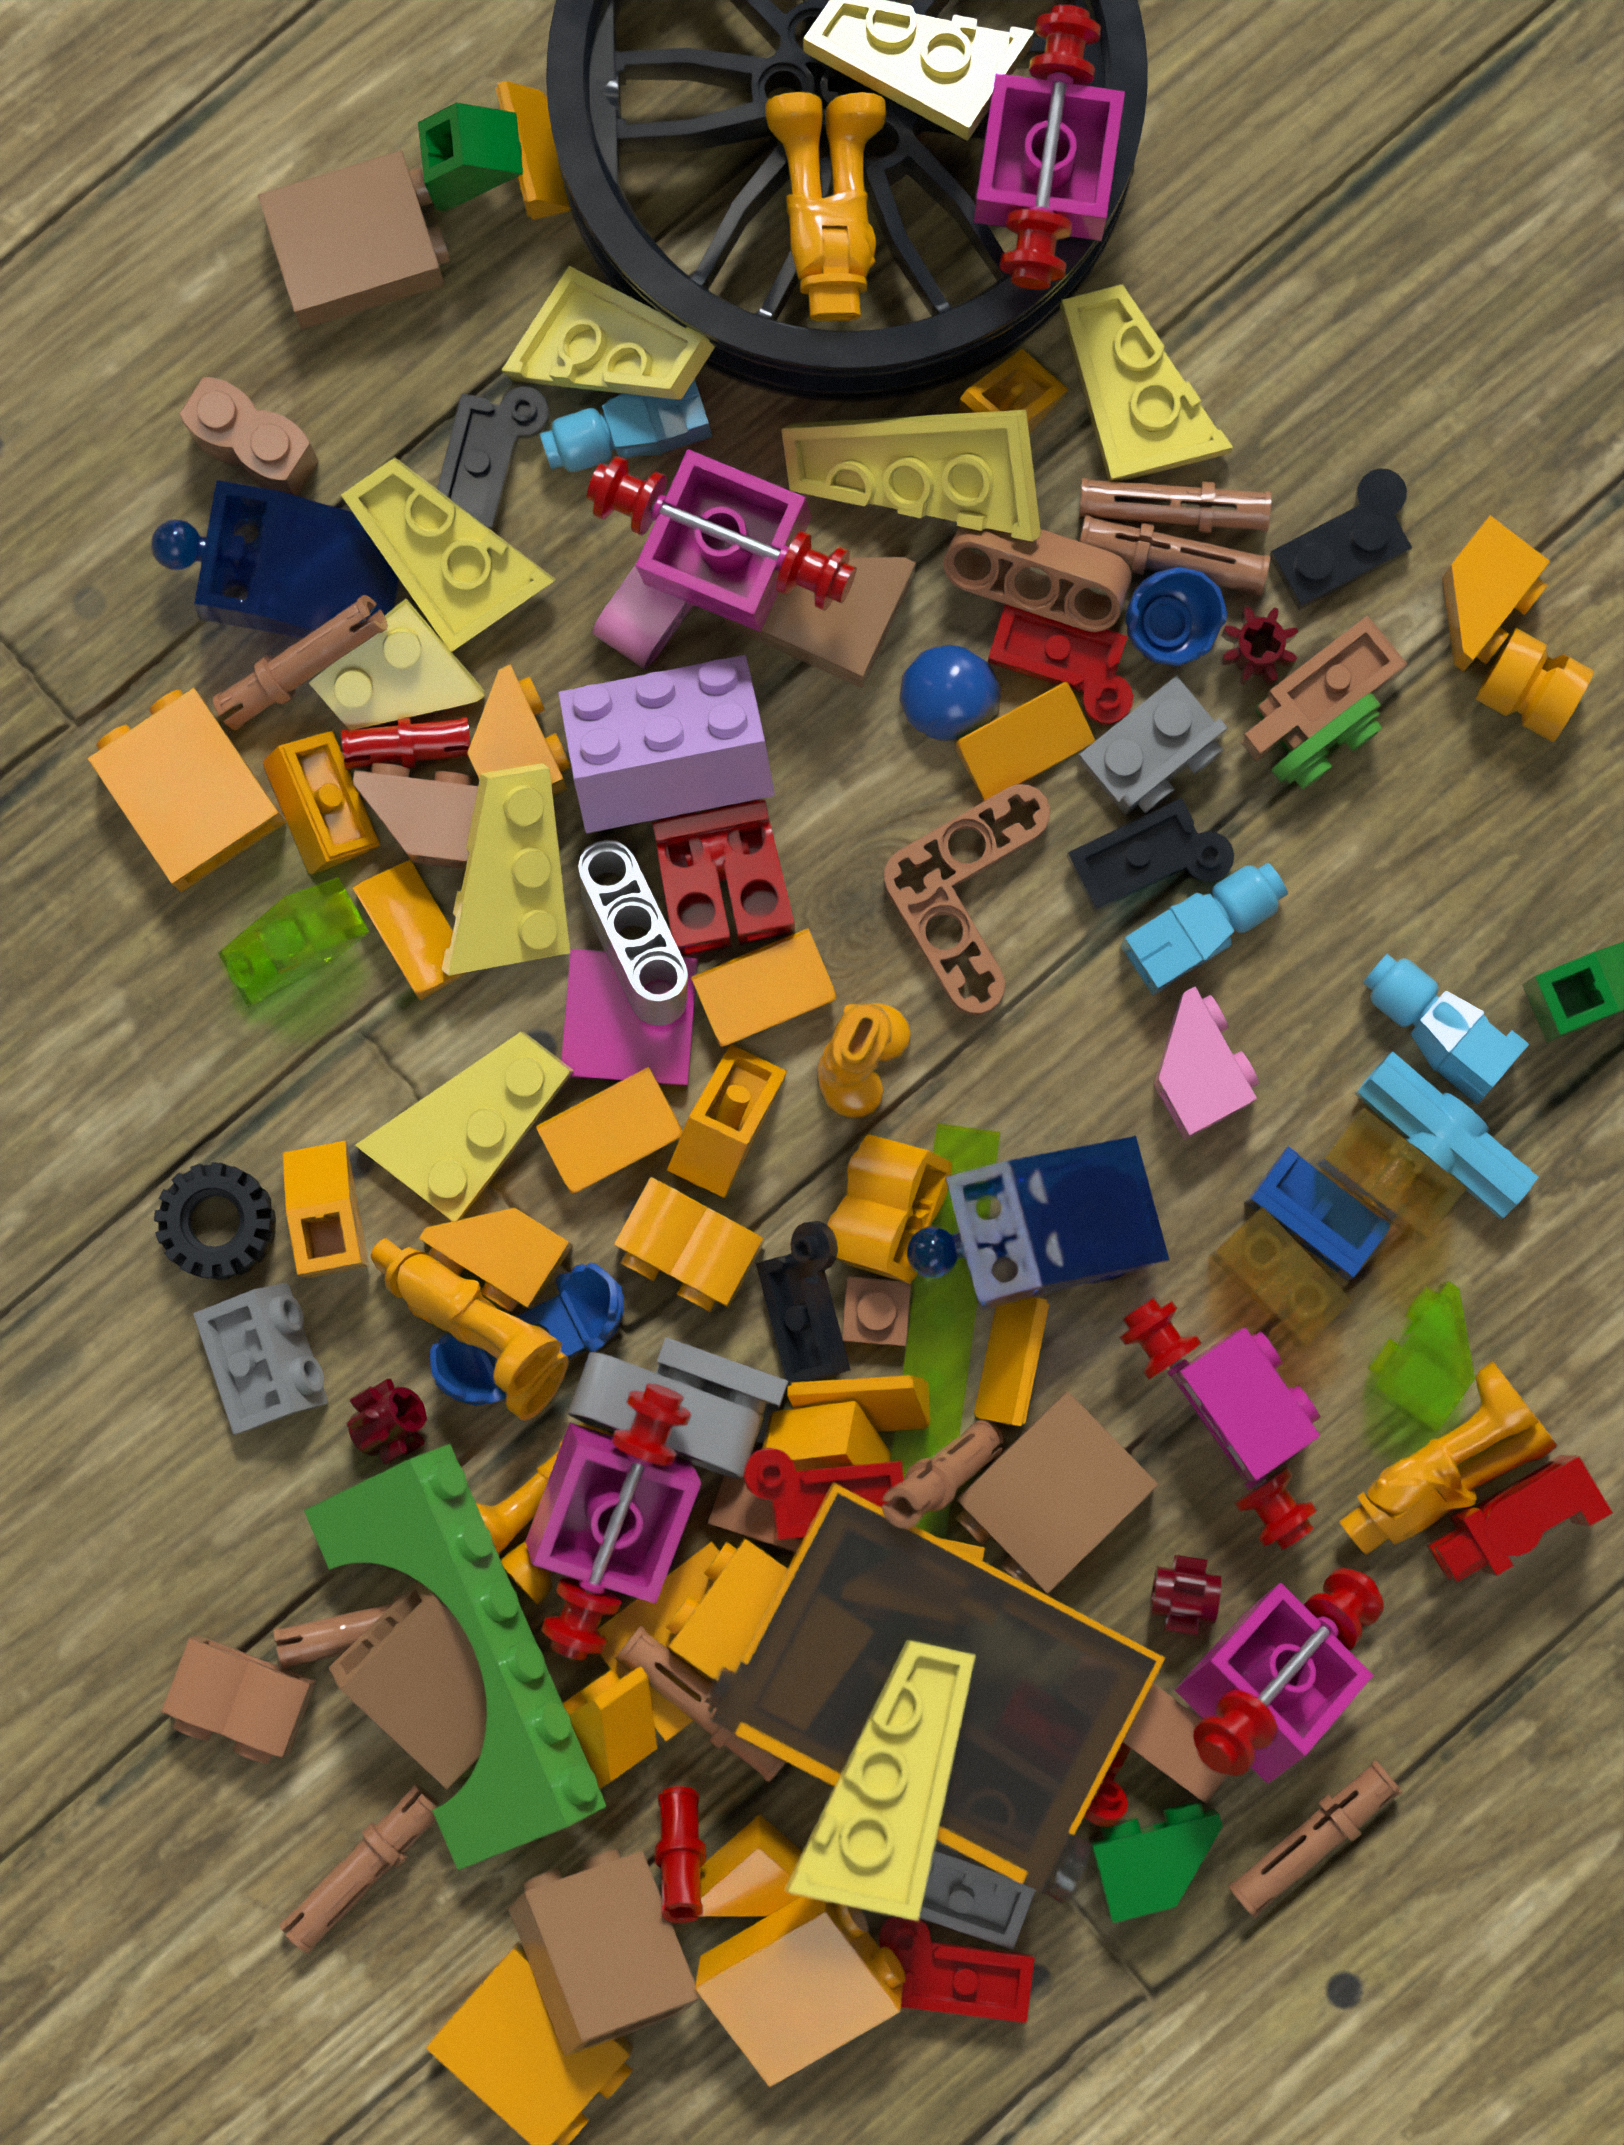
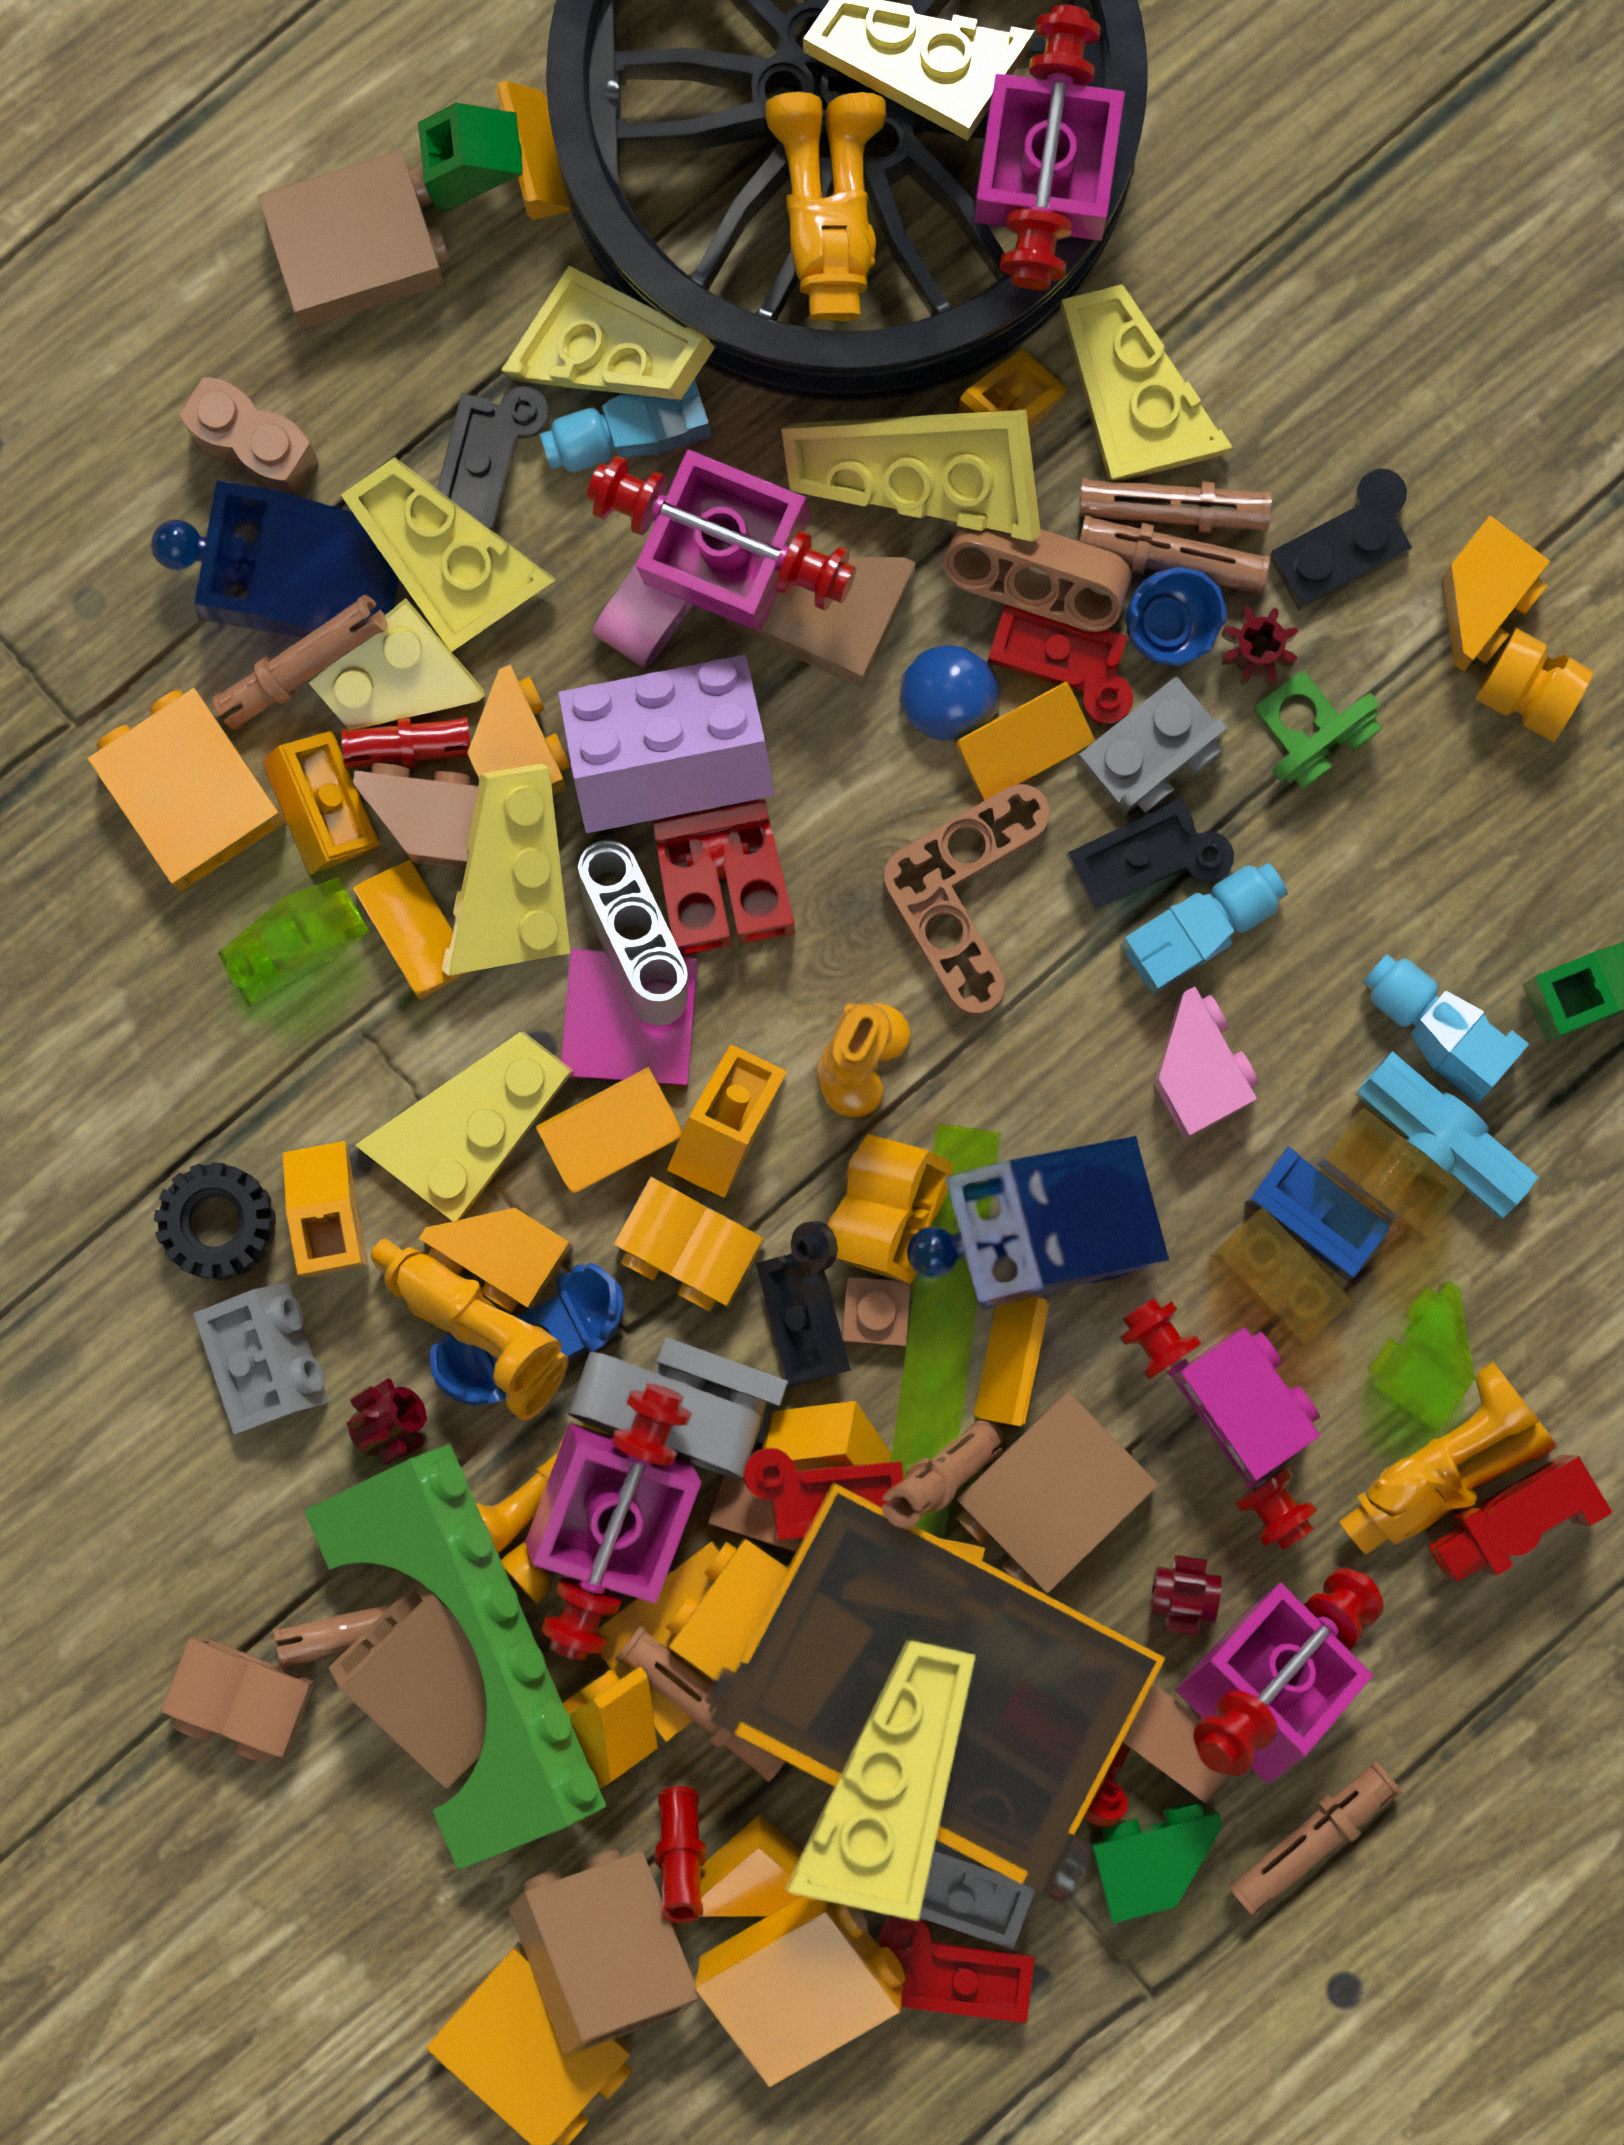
(352, 1878): nougat pin -> none
(764, 987): light orange slope -> none
(888, 1402): light orange slope -> none
(1324, 688): nougat hinge -> none

